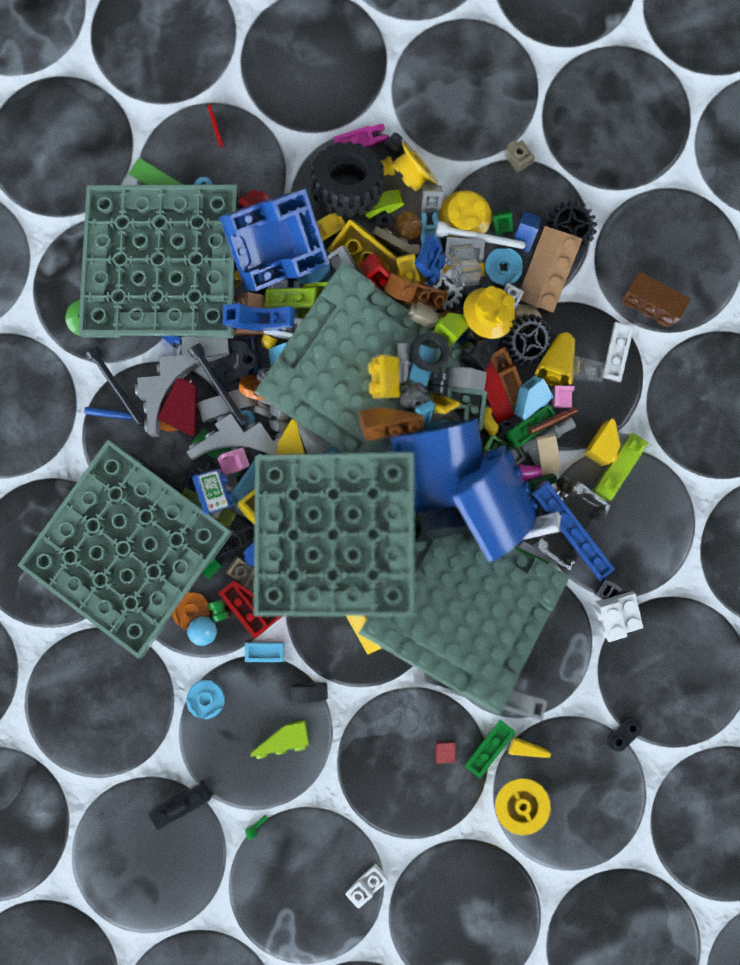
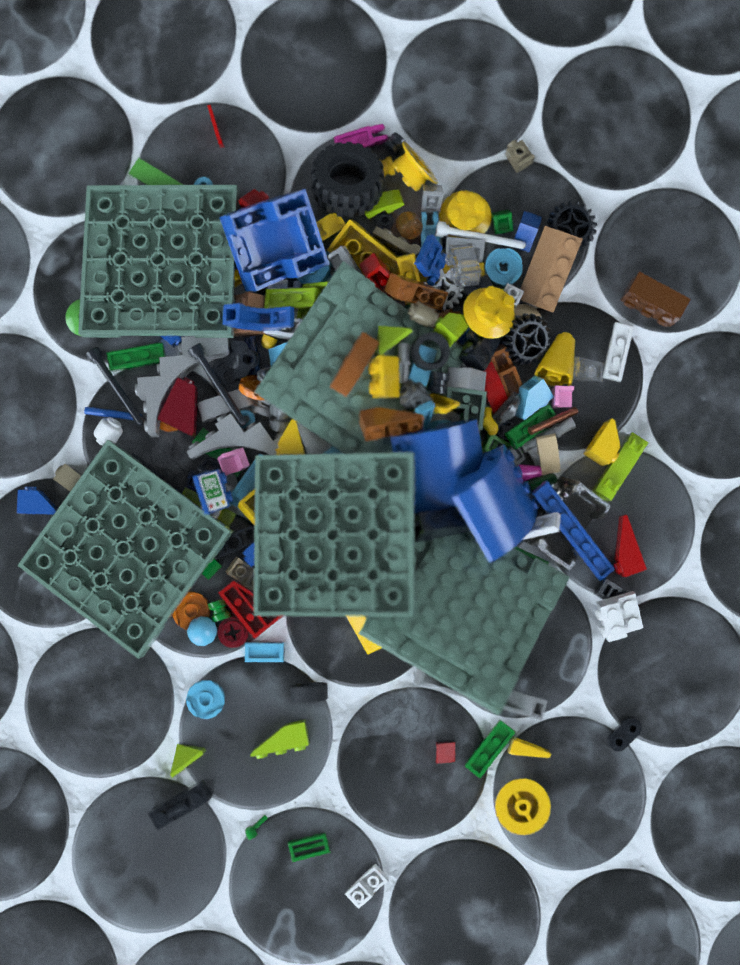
(34, 502): none -> blue slope
(67, 476): none -> dark tan brick
(108, 429): none -> white head
(135, 356): none -> green tile
(184, 757): none -> lime slope
(228, 640): none -> dark red gear
(308, 839): none -> green tile
(354, 364): none -> dark orange slope
(389, 337): none -> lime slope
(507, 409): none -> dark grey plate
(627, 552): none -> red slope

